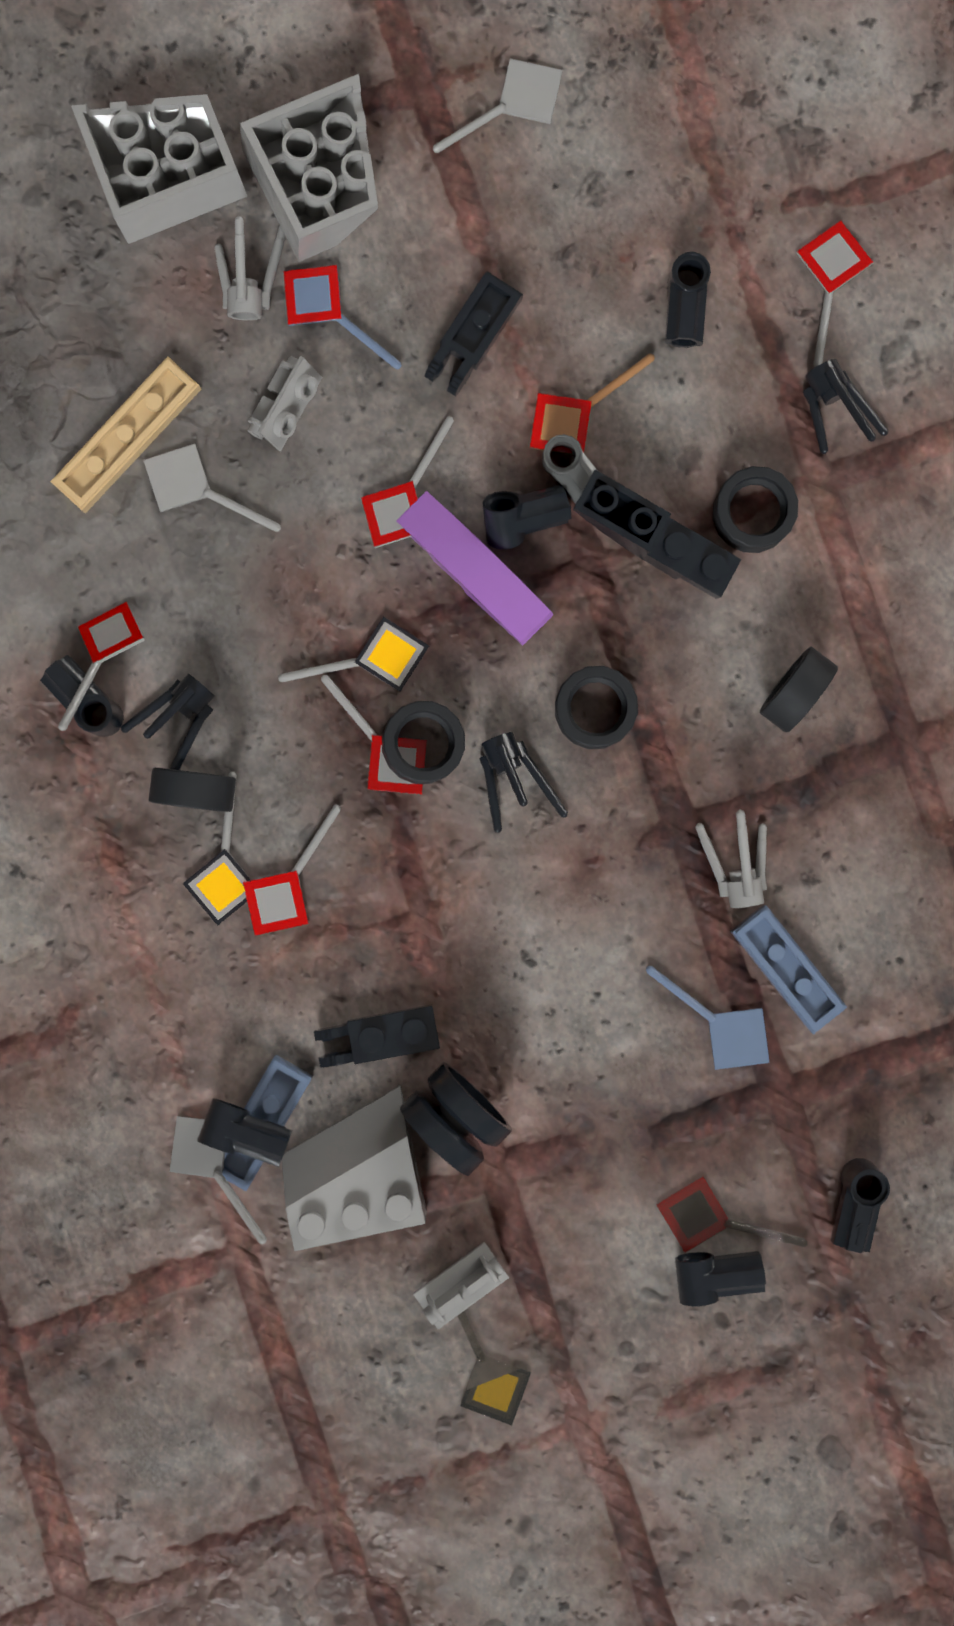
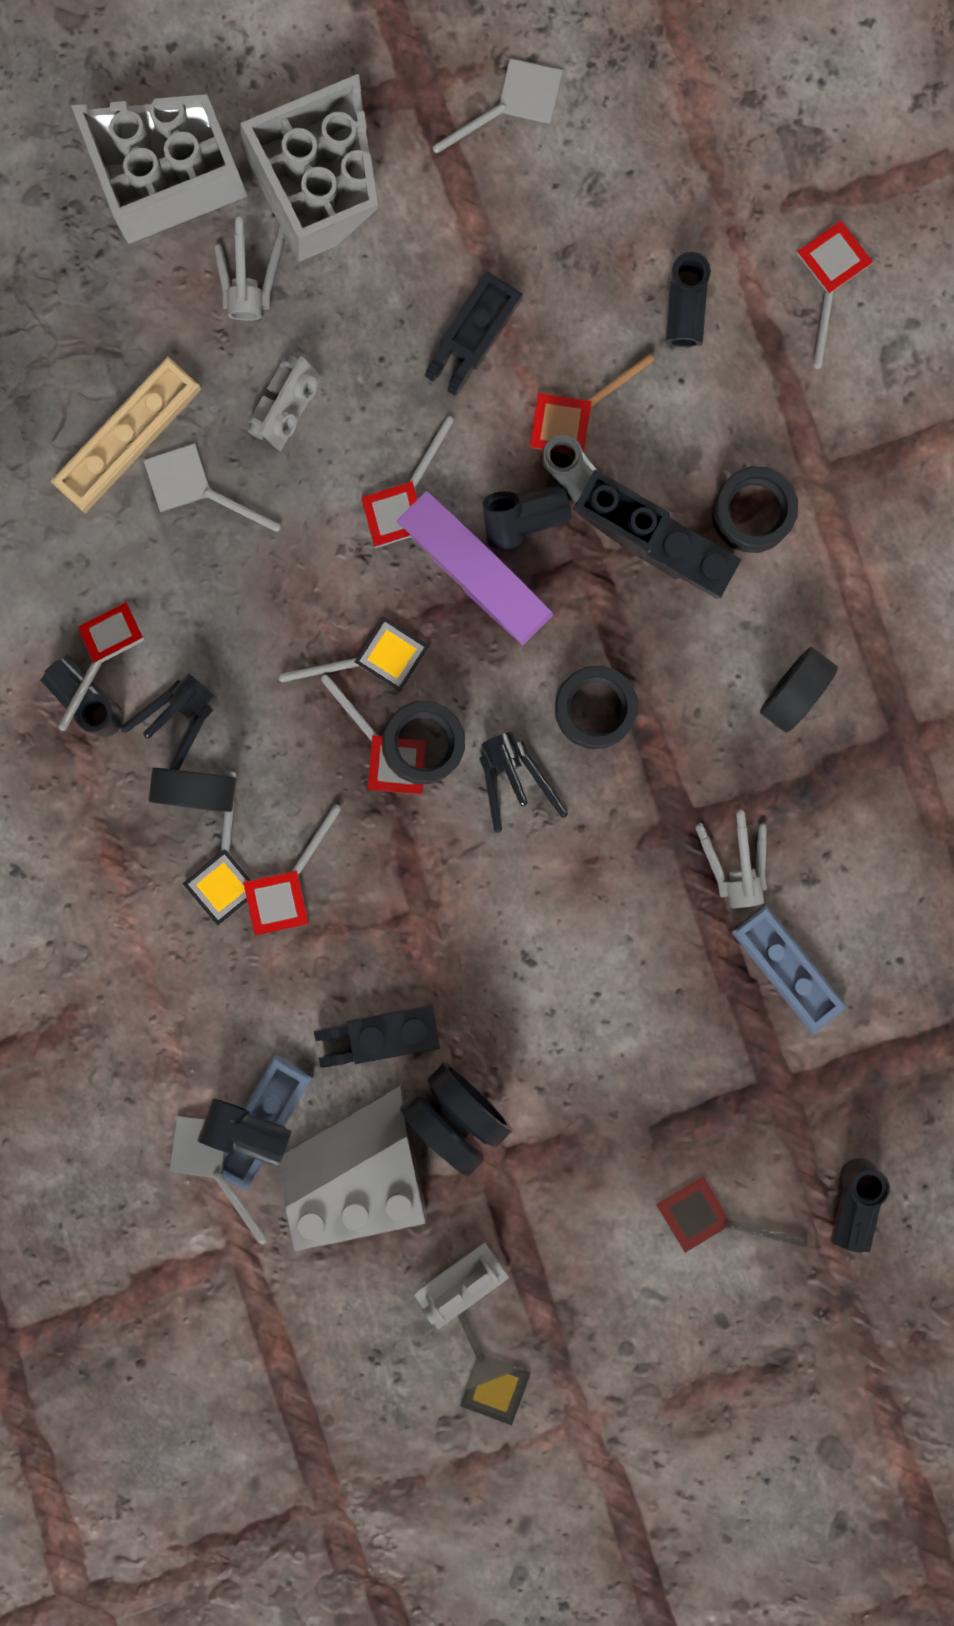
(315, 298): piece -> none
(707, 1277): black piece -> none
(735, 1036): sand blue piece -> none
(830, 385): black plant -> none

